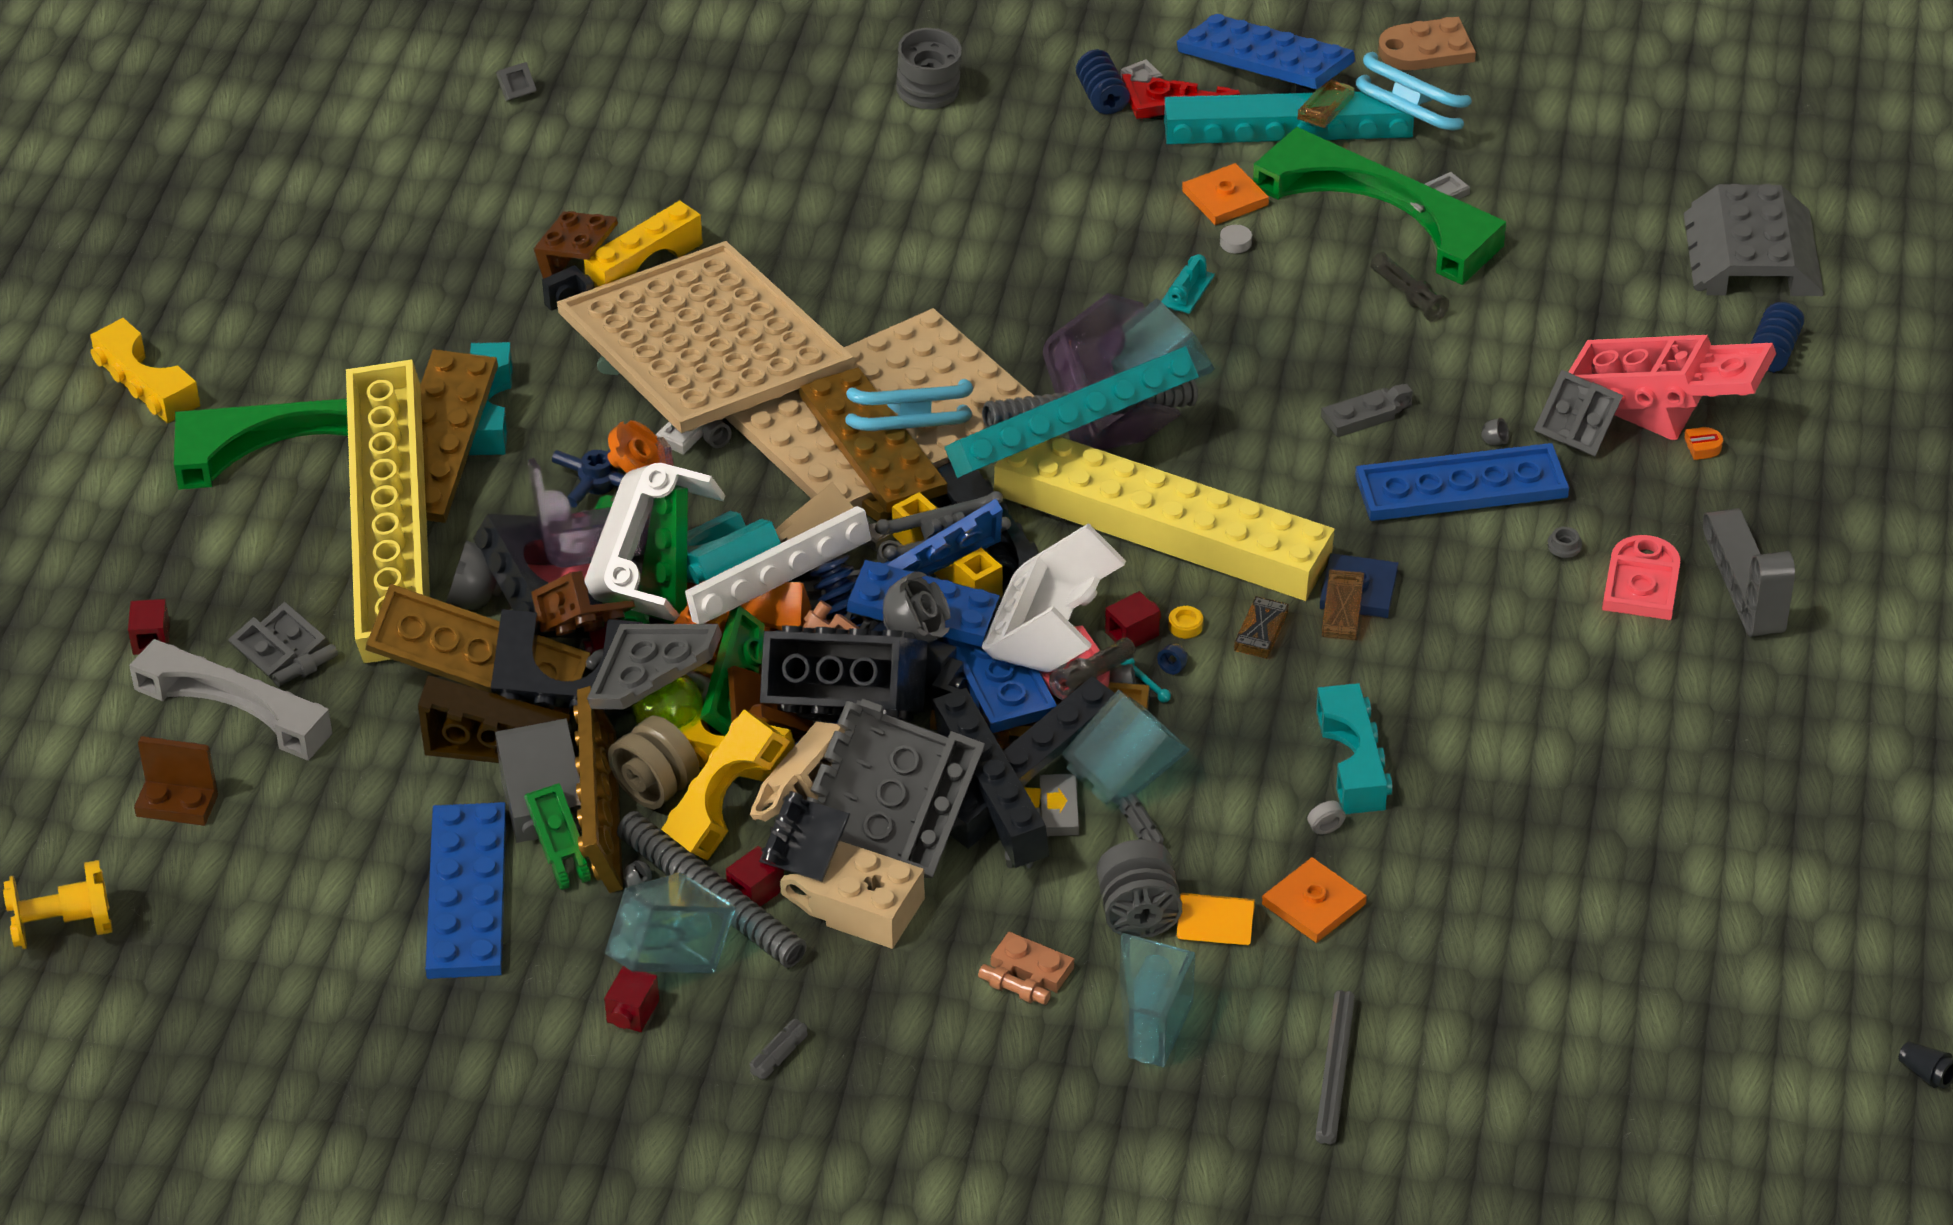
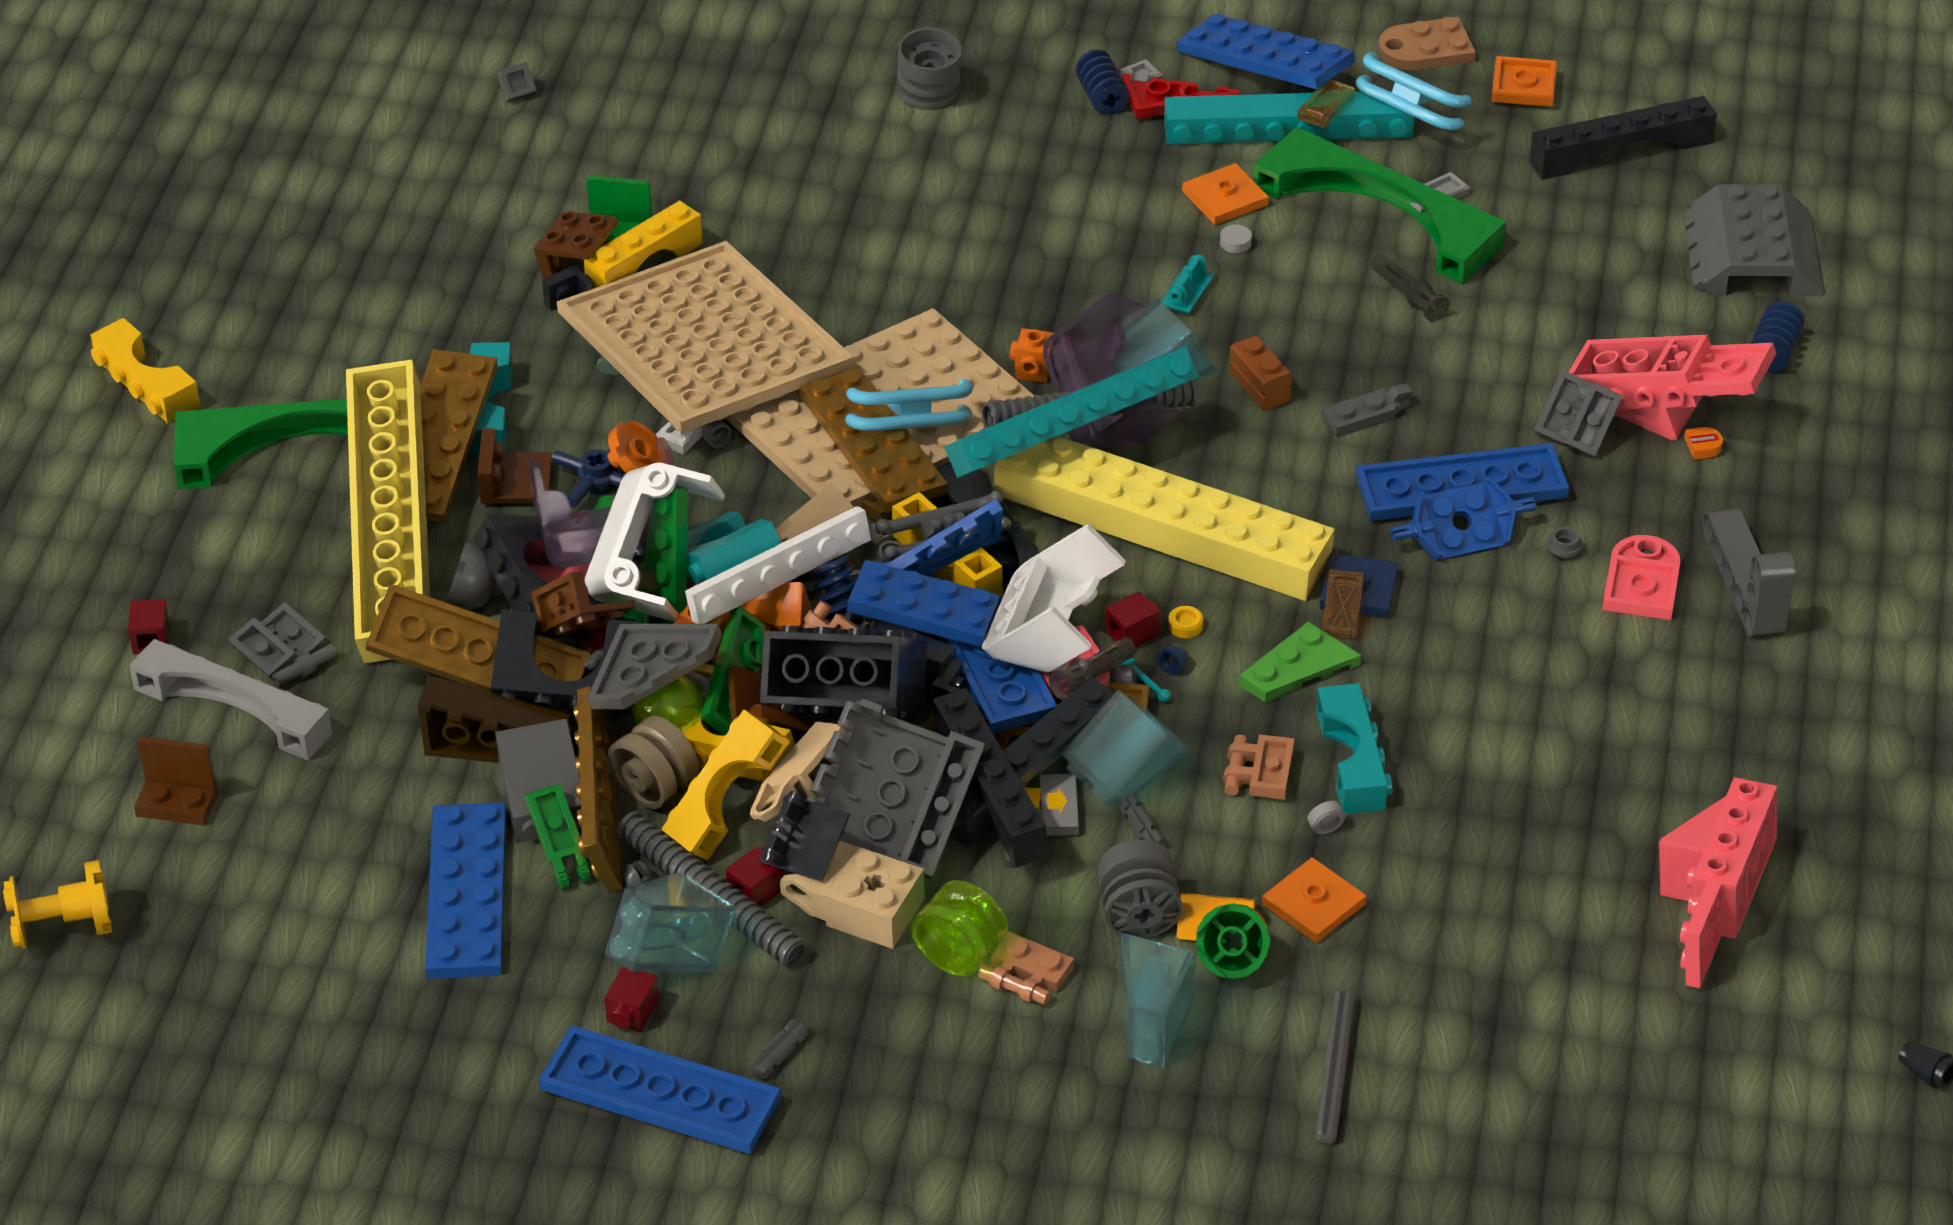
(507, 475): none -> reddish brown bracket
(620, 198): none -> green bracket
(660, 1089): none -> blue plate
(916, 608): dark grey cylinder -> none
(959, 928): none -> clear neon green wheel
(1030, 350): none -> orange brick
(1233, 940): none -> green cylinder
(1260, 373): none -> dark orange brick
(1261, 627): tile -> none
(1270, 770): none -> nougat plate
(1297, 659): none -> bright green wing
(1482, 504): none -> blue plate
(1495, 432): dark grey hinge -> none
(1524, 81): none -> orange plate
(1567, 147): none -> black arch
(1717, 868): none -> coral wedge

